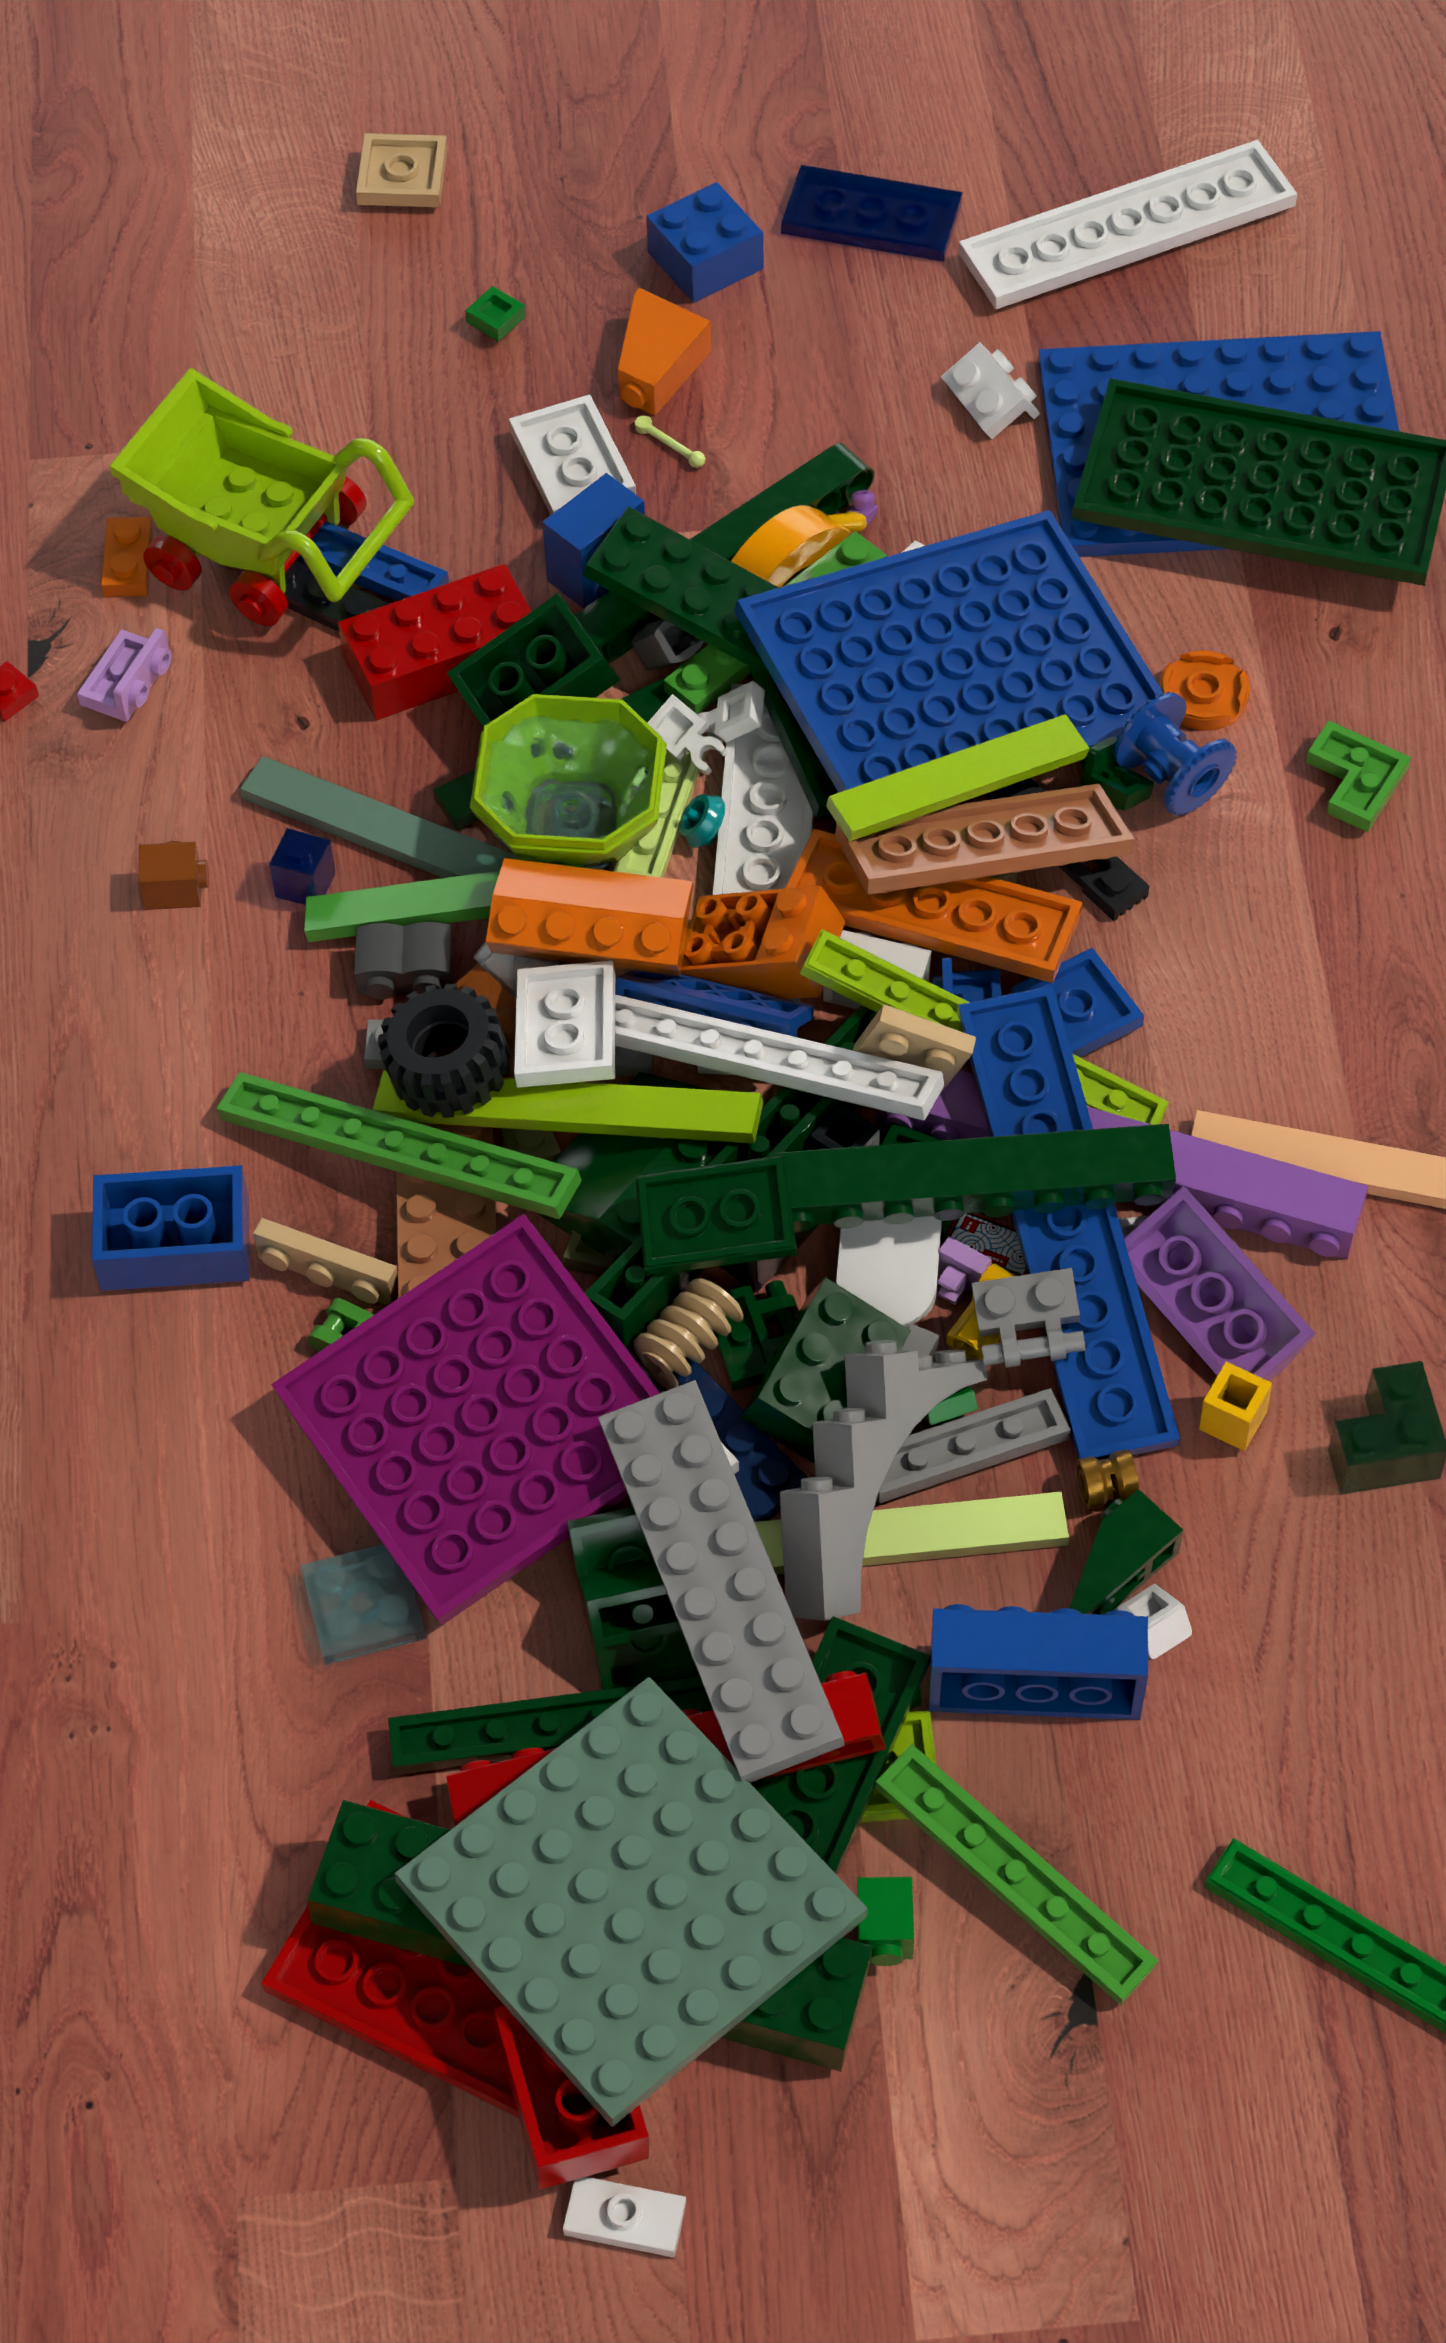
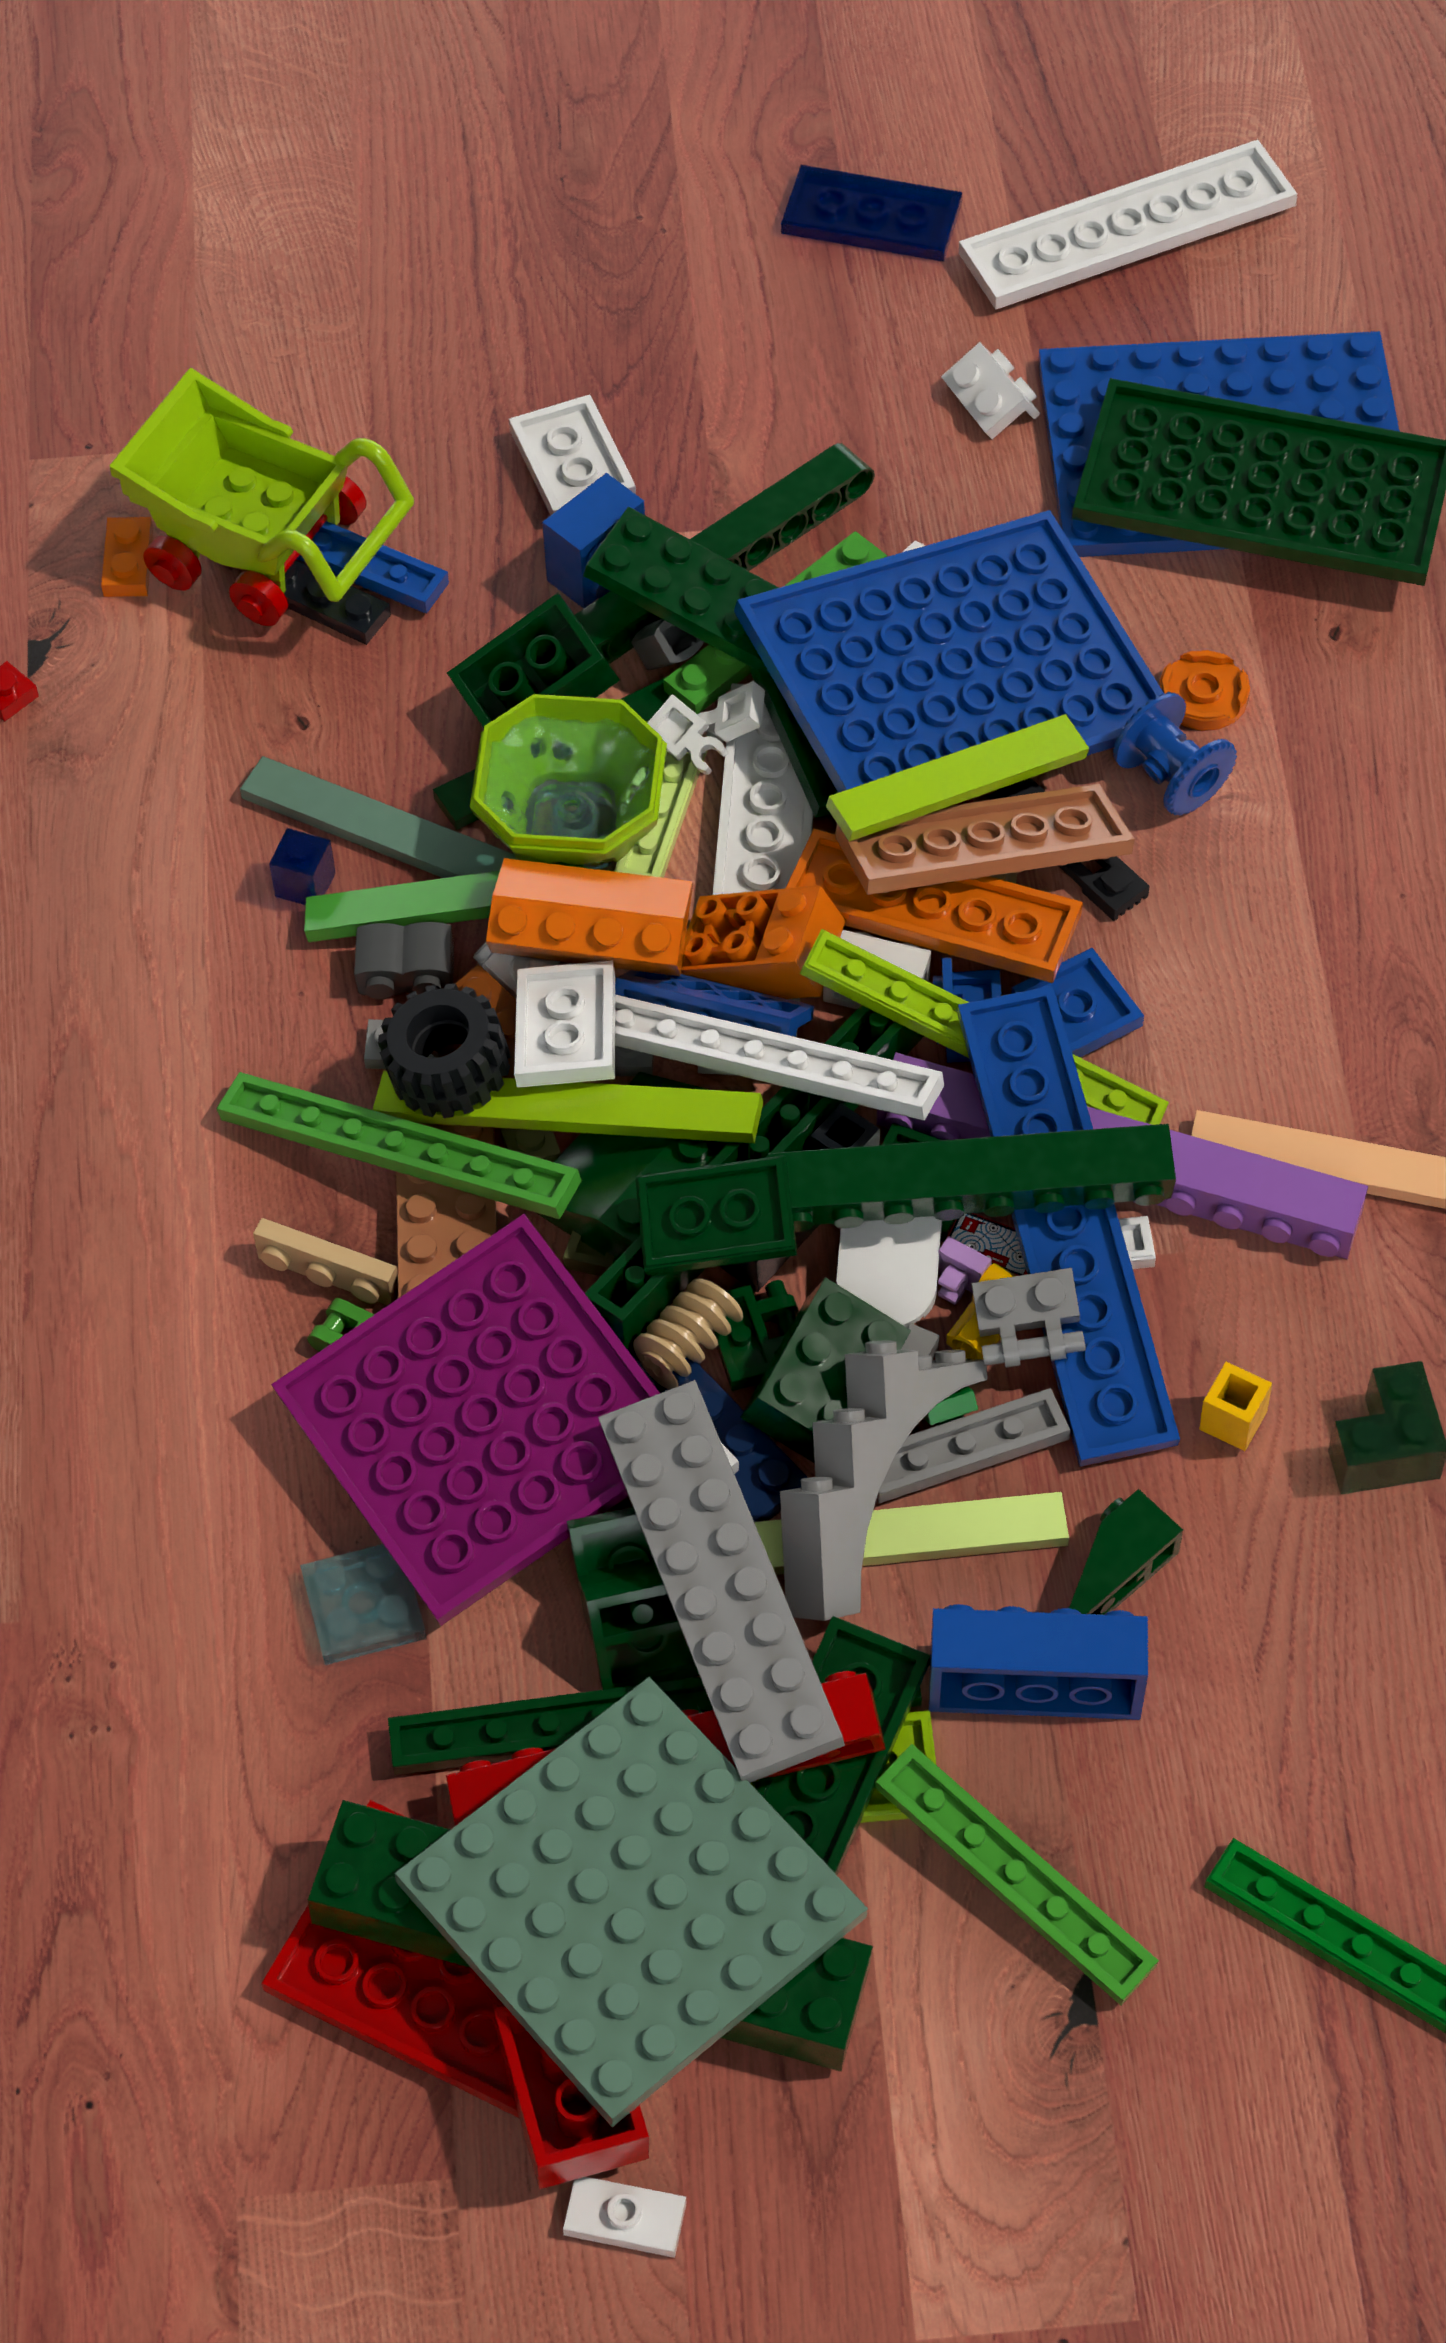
(126, 674): lavender bracket -> none
(170, 1228): blue brick -> none
(171, 875): dark orange brick -> none
(401, 170): tan plate -> none
(411, 644): red brick -> none
(495, 313): green plate -> none
(644, 425): yellowish green hinge -> none
(659, 351): orange slope -> none
(702, 820): teal hat -> none
(705, 242): blue brick -> none
(789, 543): light orange arch -> none
(860, 513): arm -> none
(889, 1918): green brick -> none
(916, 1041): tan plate -> none
(1106, 1478): pearl gold wheel -> none
(1119, 783): dark green bracket -> none
(1166, 1619): white slope -> none
(1213, 1290): medium lavender slope -> none
(1367, 770): bright green plate -> none

